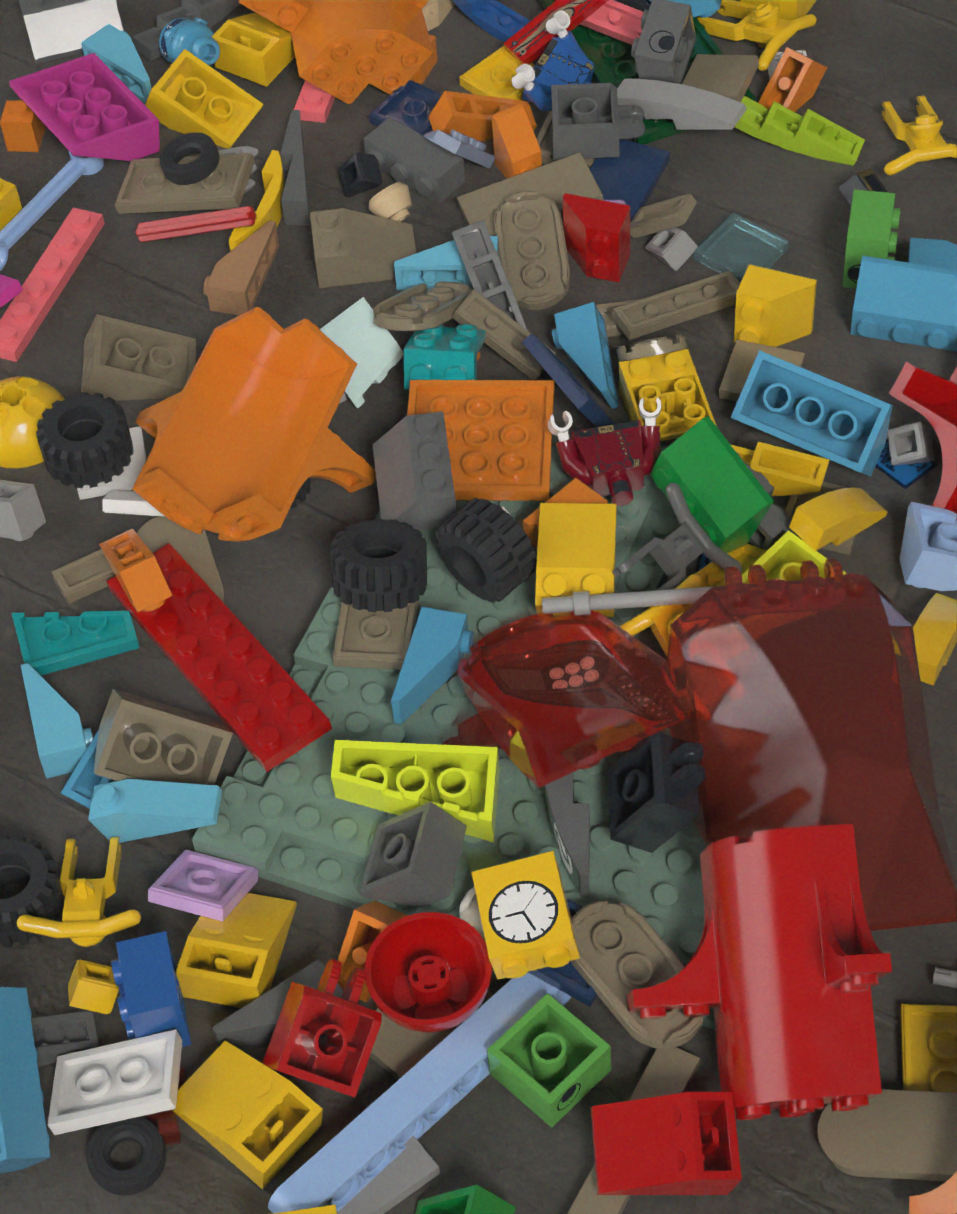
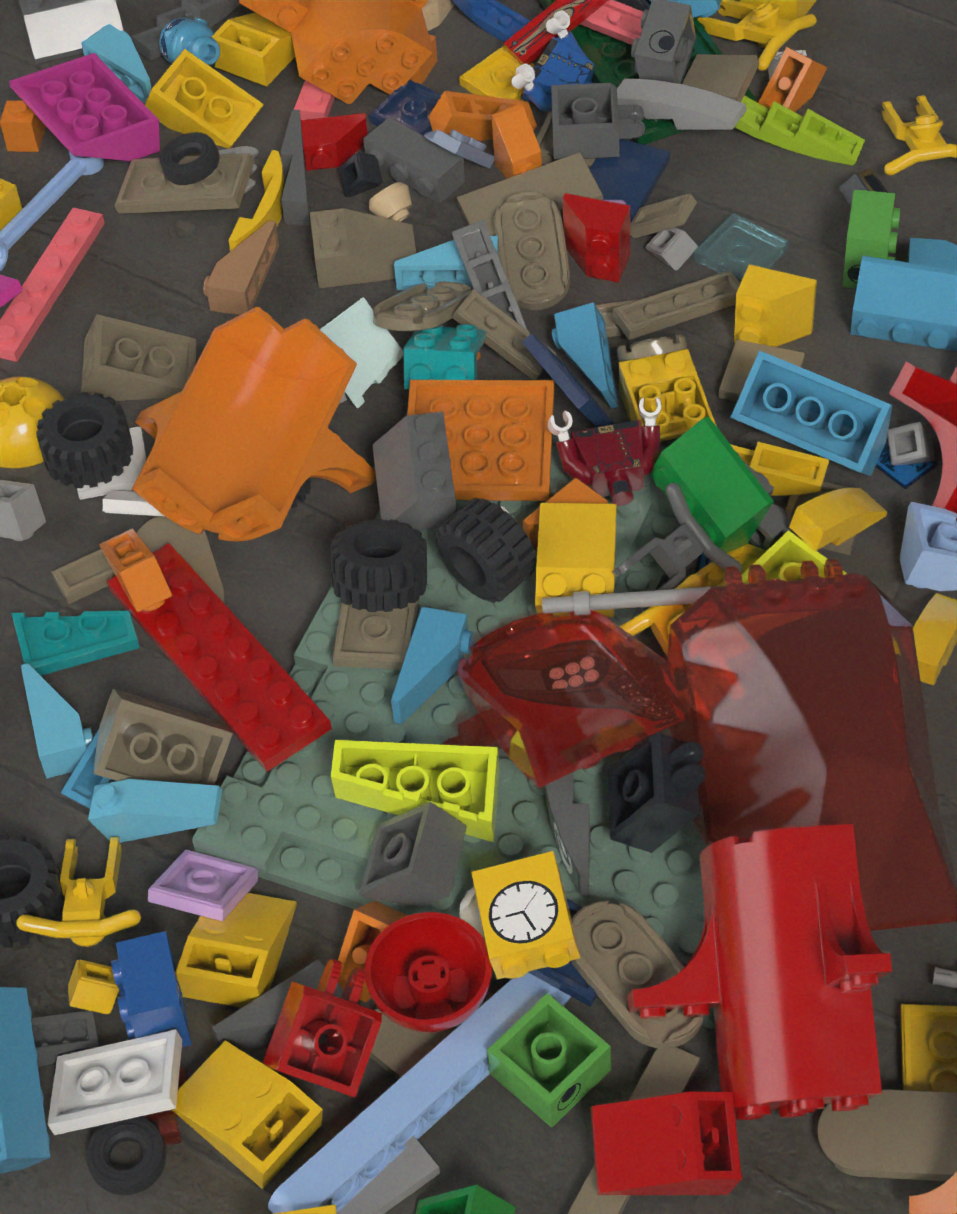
(196, 224): axle -> none
(332, 140): none -> red slope

